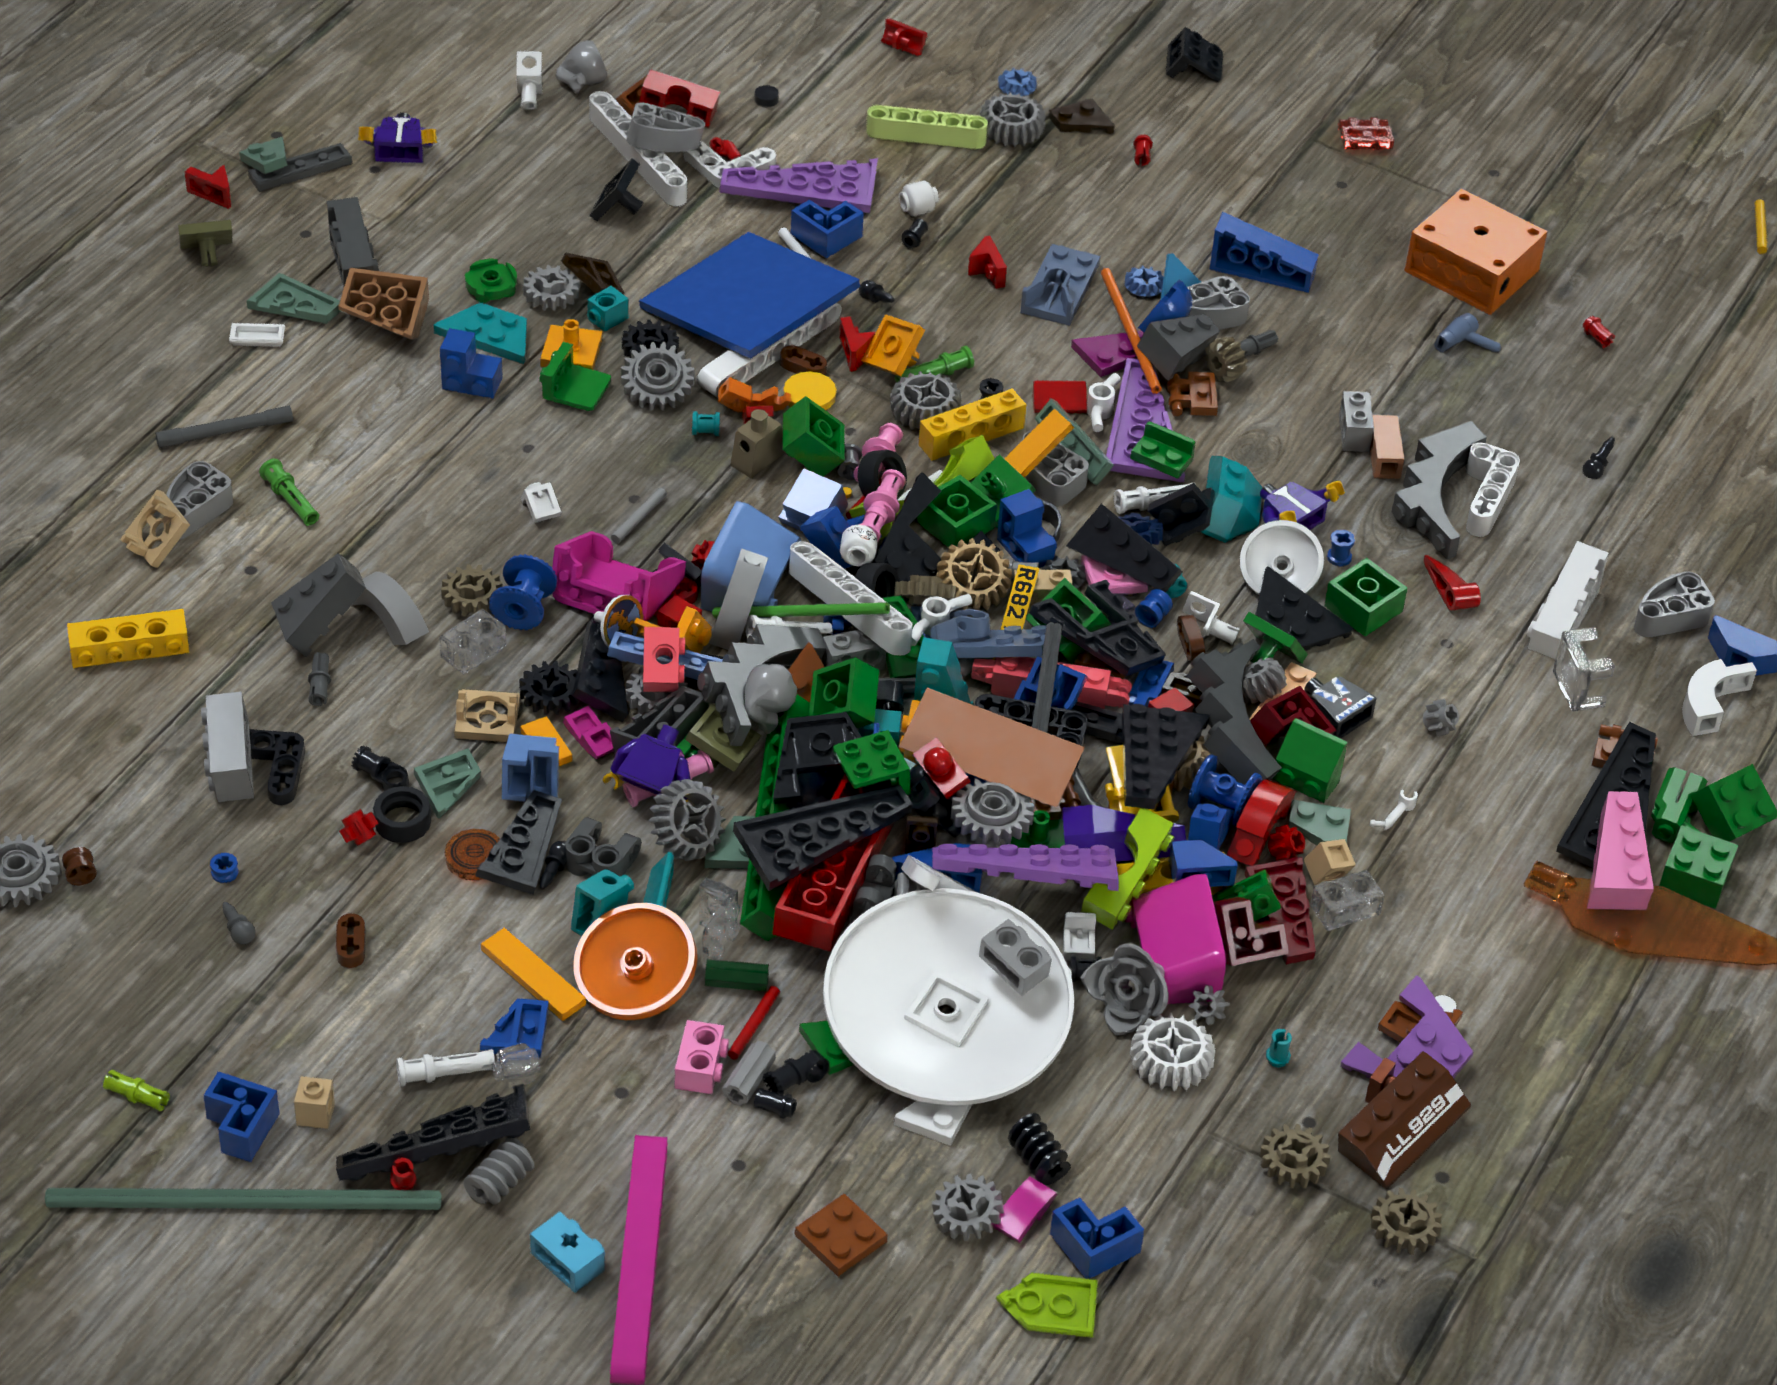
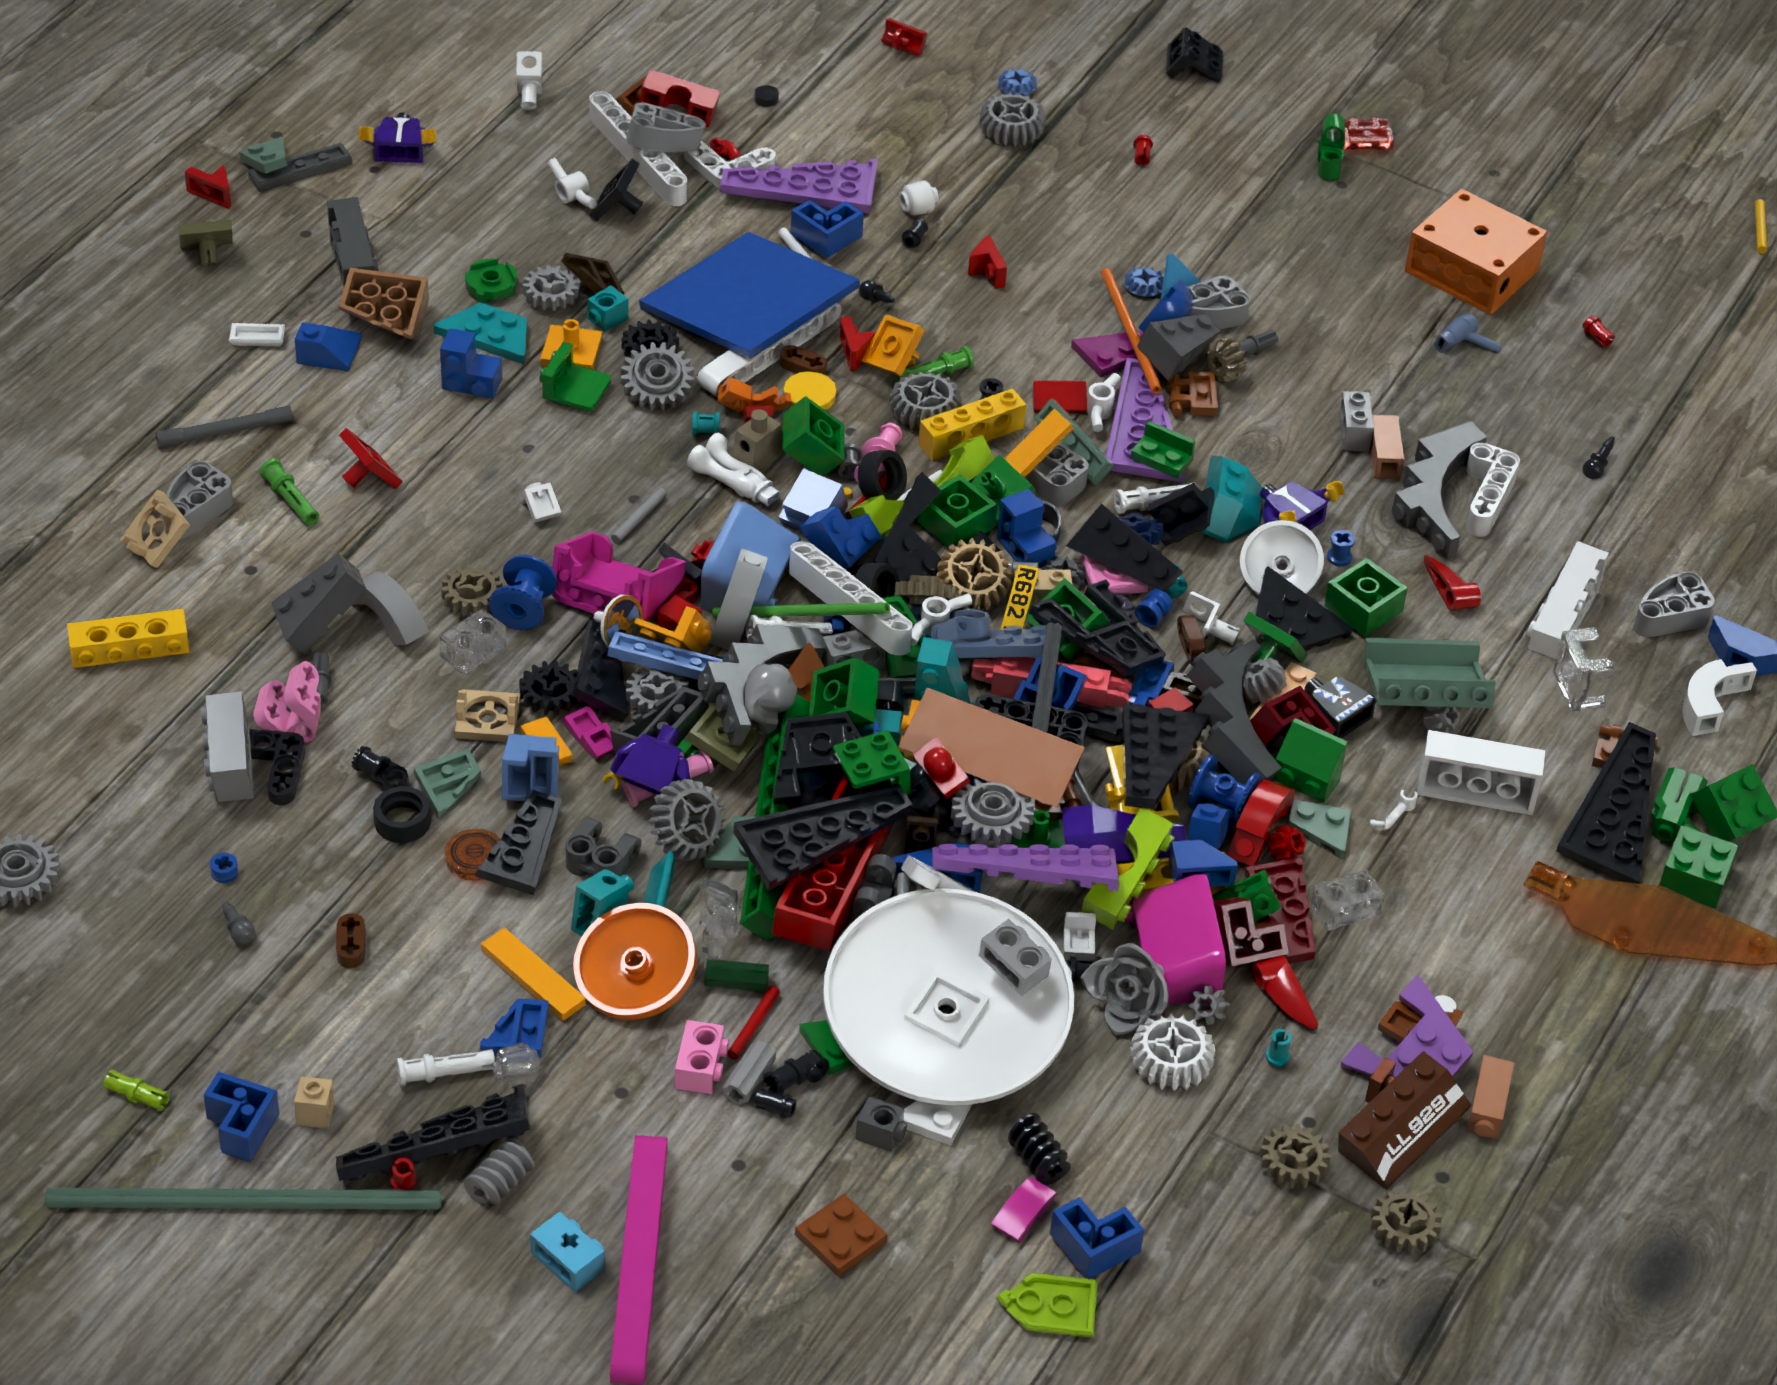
(79, 866): reddish brown wheel -> none
(294, 299): sand green wing -> none
(298, 695): none -> bright pink piece
(326, 346): none -> blue slope
(358, 827): red gear -> none
(367, 461): none -> red tile
(555, 862): black bar -> none
(571, 186): none -> white piece
(582, 66): light grey piece -> none
(660, 642): coral brick -> none
(737, 475): none -> white piece
(858, 545): white head -> none
(880, 1124): none -> dark grey brick
(883, 503): bright pink piece -> none
(926, 127): yellowish green beam -> none
(954, 1215): light grey gear -> none
(1059, 284): sand blue plate -> none
(1081, 117): dark brown wing -> none
(1260, 255): blue wedge -> none
(1284, 988): none -> red piece
(1329, 861): tan brick -> none
(1331, 147): none -> green piece
(1427, 673): none -> sand green panel
(1480, 772): none -> white brick
(1490, 1097): none -> nougat brick
(1621, 858): bright pink wedge -> none

